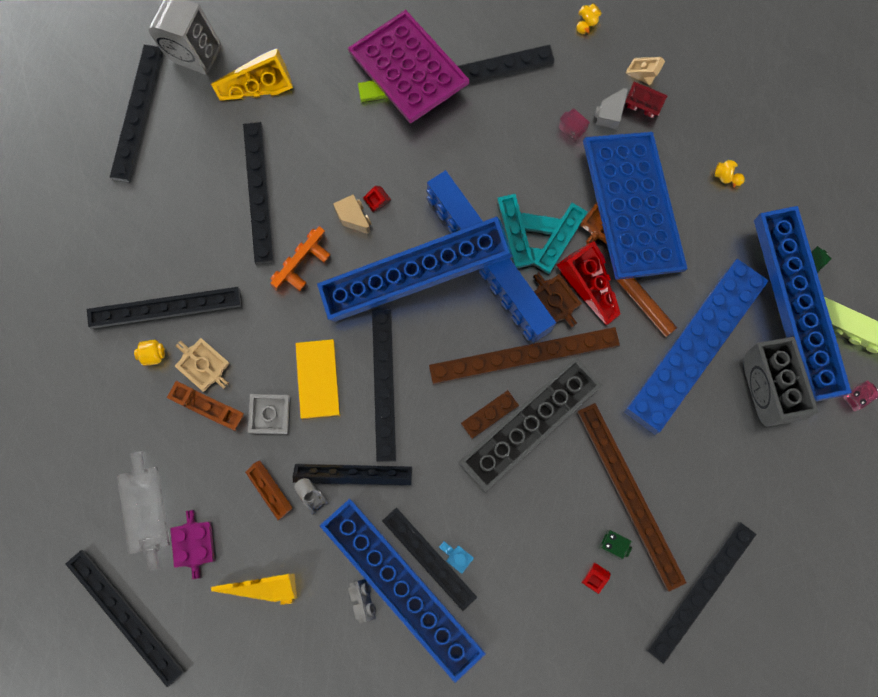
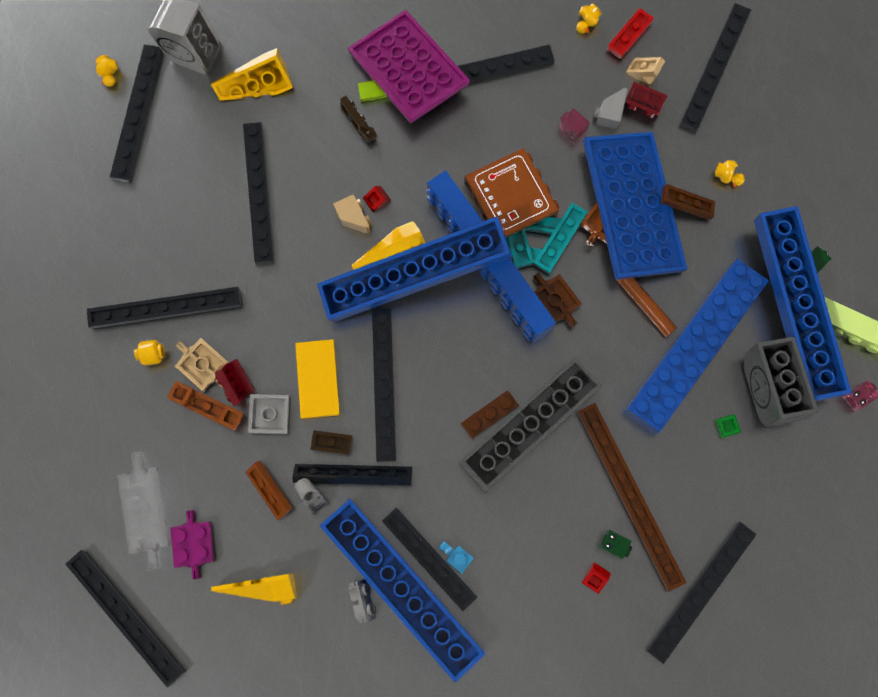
(106, 68): none -> yellow animal
(234, 381): none -> dark red bracket
(302, 250): orange plate -> none
(331, 442): none -> dark brown plate
(358, 121): none -> dark brown hinge
(397, 241): none -> yellow wedge
(512, 192): none -> dark orange panel
(524, 355): reddish brown plate -> none
(589, 278): red wedge -> none
(630, 33): none -> red plate
(688, 202): none -> reddish brown plate
(715, 67): none -> black plate
(728, 426): none -> green tile

